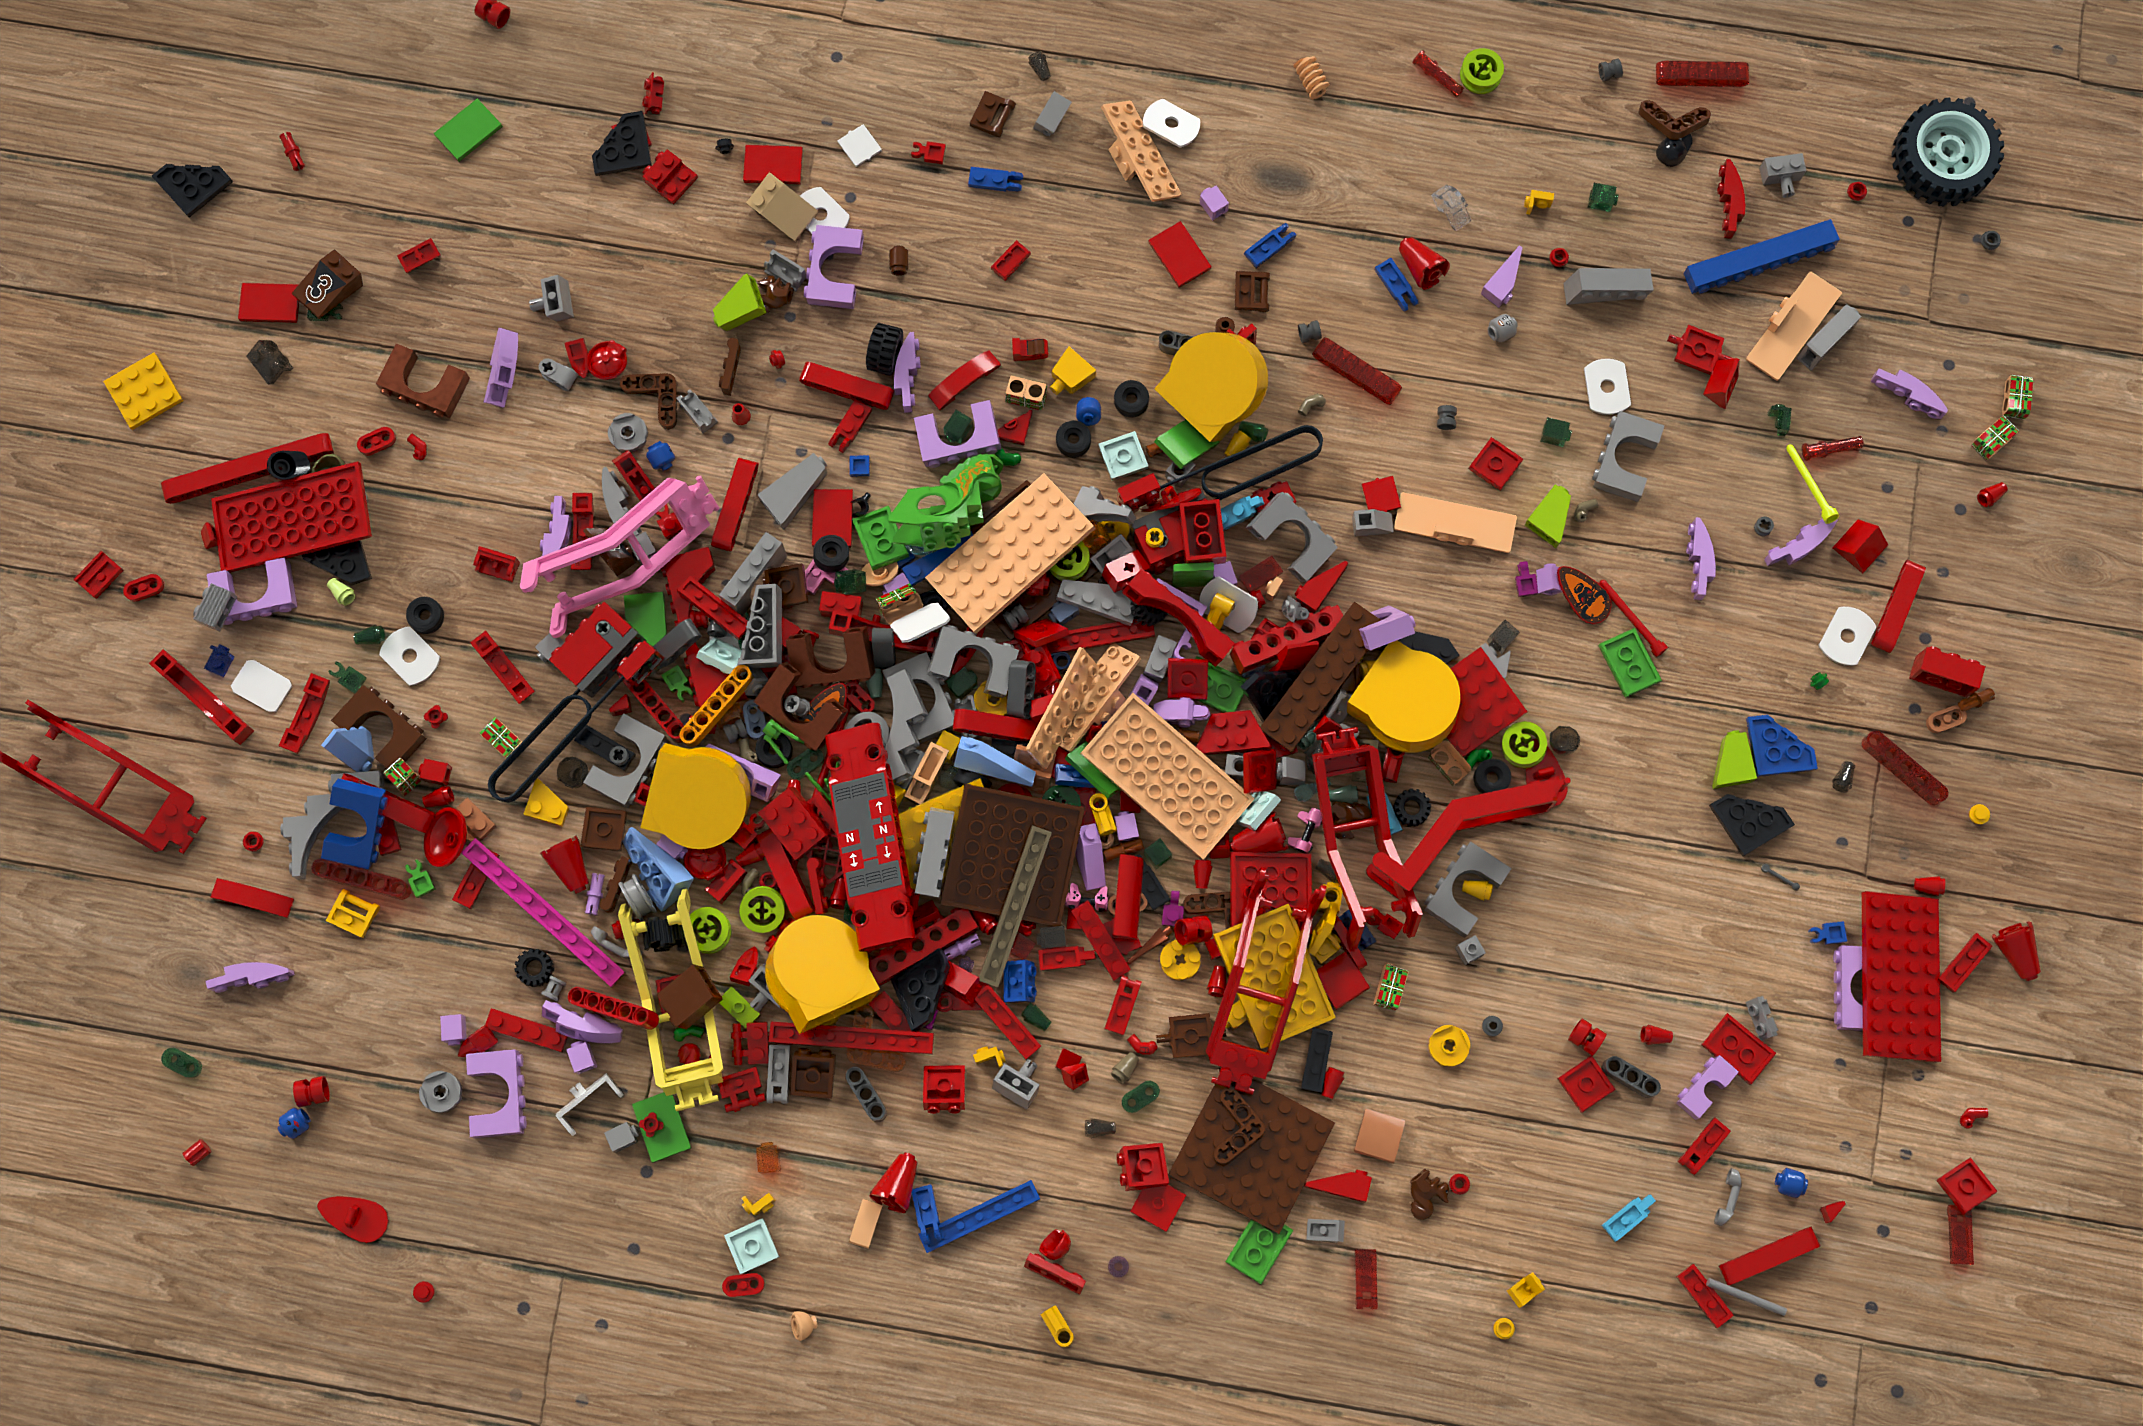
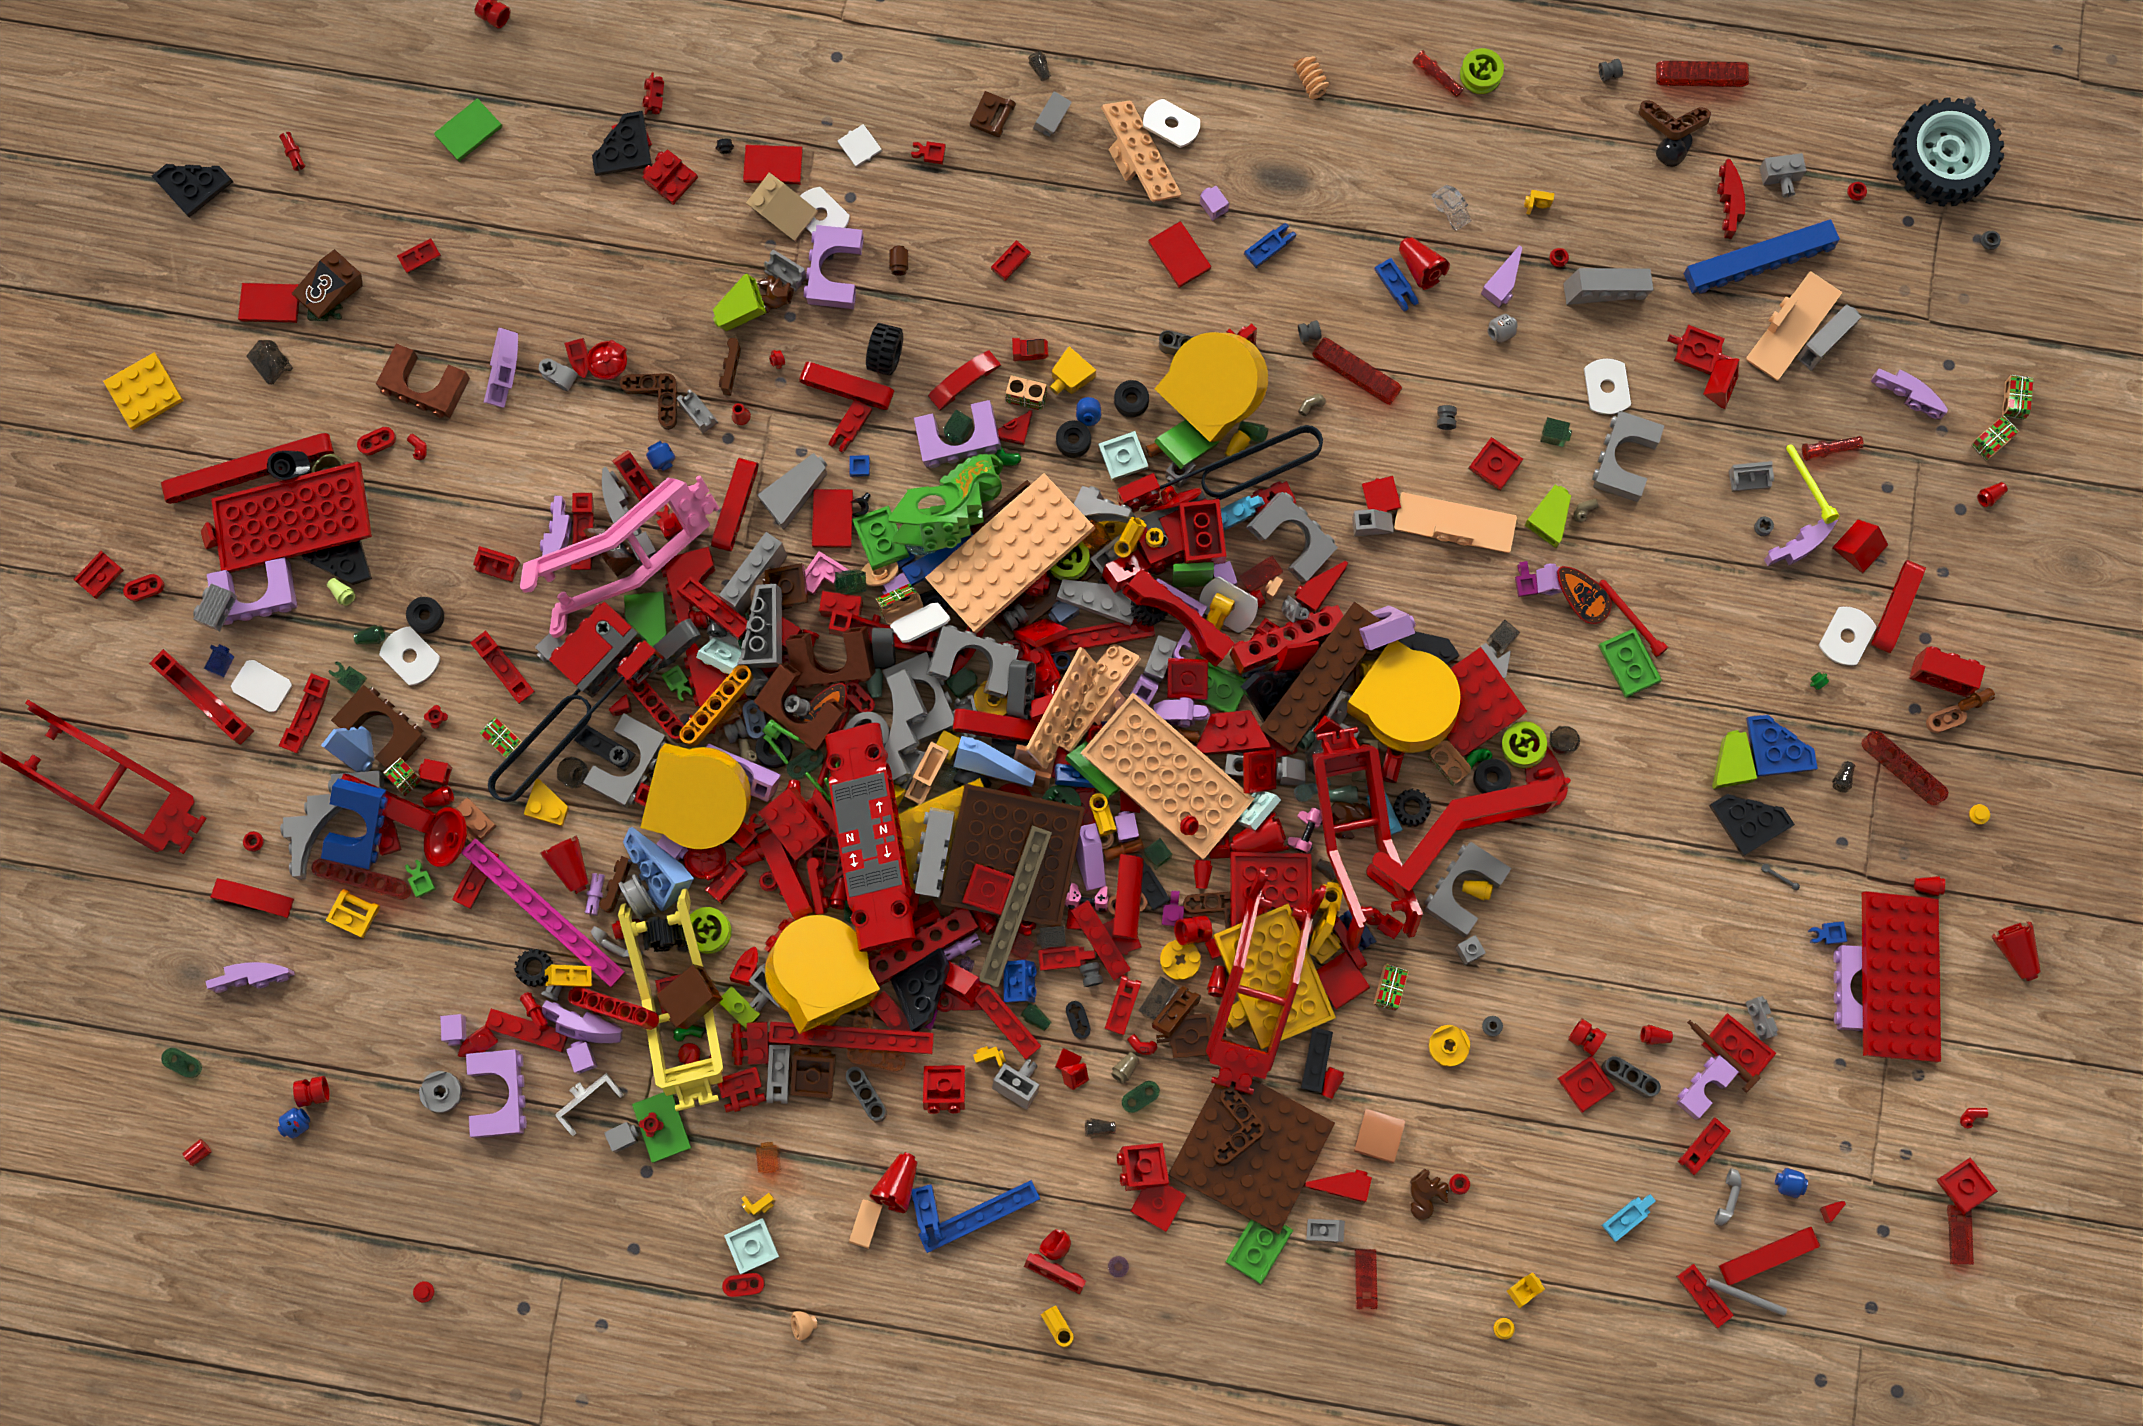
(355, 1217): red shield -> none
(534, 1010): none -> red axle
(555, 299): light grey brick -> none
(568, 975): none -> yellow hinge
(603, 829): reddish brown plate -> none
(634, 424): light grey plate -> none
(746, 909): lime wheel -> none
(748, 880): dark tan arm -> none
(834, 564): black tyre -> none
(905, 369): lavender slope -> none
(988, 889): none -> red plate
(994, 179): blue hinge -> none
(1073, 1021): none -> black beam
(1091, 974): none -> dark grey wheel
(1130, 536): none -> yellow piece
(1157, 939): copper piece -> none
(1158, 998): none -> clear smoke hinge
(1175, 1011): none -> reddish brown plate
(1189, 825): none -> red plate
(1224, 324): reddish brown brick -> none
(1246, 291): reddish brown plate -> none
(1602, 197): clear green brick -> none
(1700, 550): lavender slope -> none
(1716, 1047): none -> reddish brown piece
(1751, 476): none -> light grey hinge
(1783, 418): clear green bracket -> none
(1964, 962): red plate -> none

